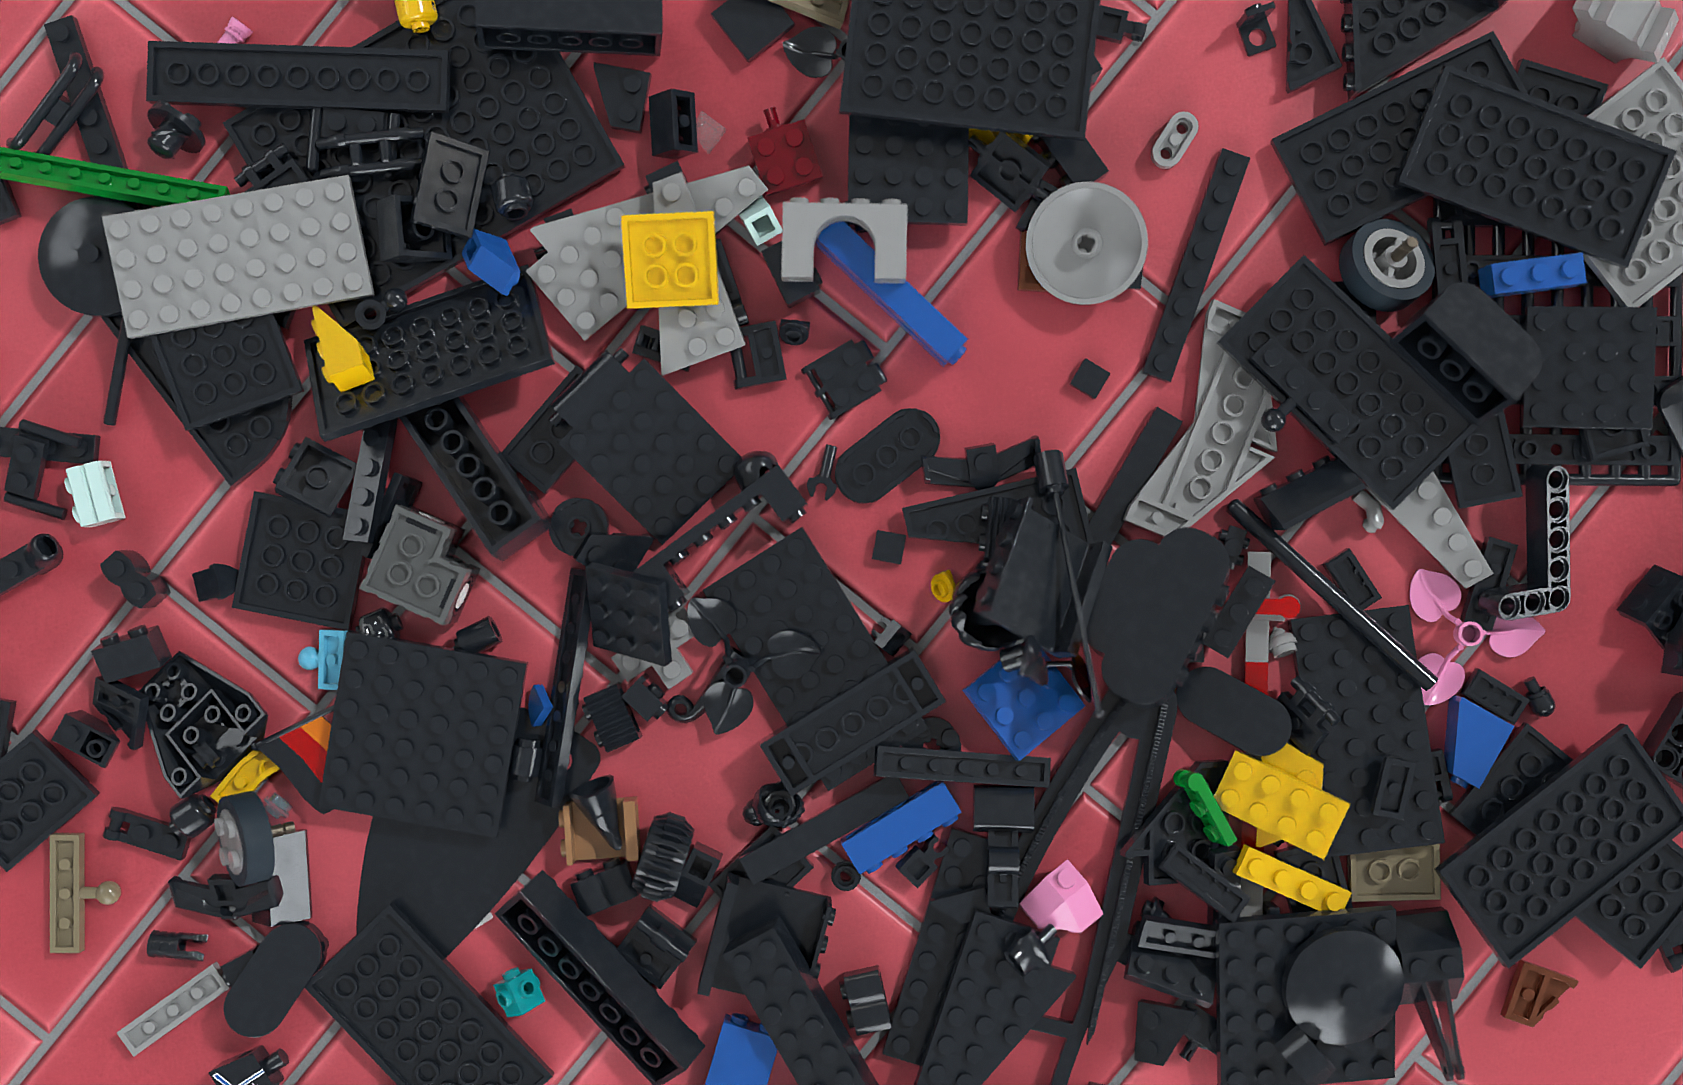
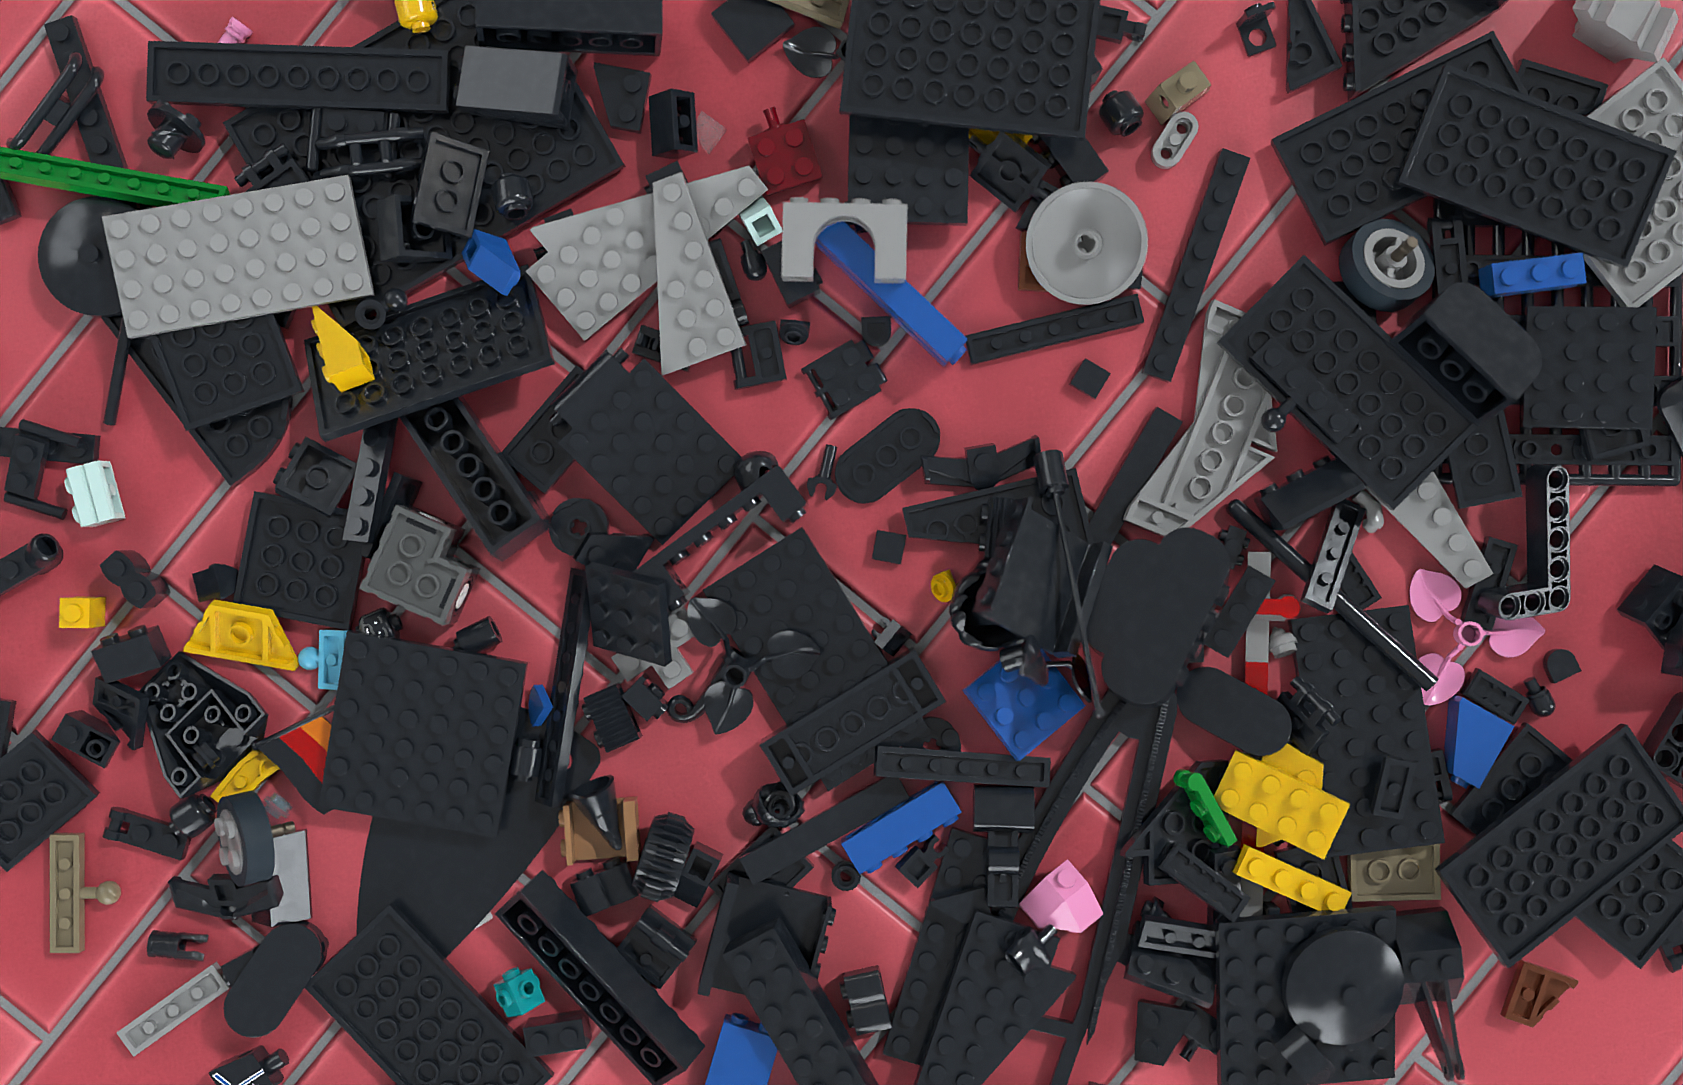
(82, 612): none -> yellow brick
(242, 635): none -> yellow wing
(516, 85): none -> black slope
(557, 1033): none -> black brick
(670, 259): yellow plate -> none
(752, 261): none -> black cylinder
(876, 330): none -> black tile
(1054, 329): none -> black tile
(1121, 112): none -> black head
(1180, 92): none -> dark tan torso
(1333, 555): none -> plate
(1560, 665): none -> black tile

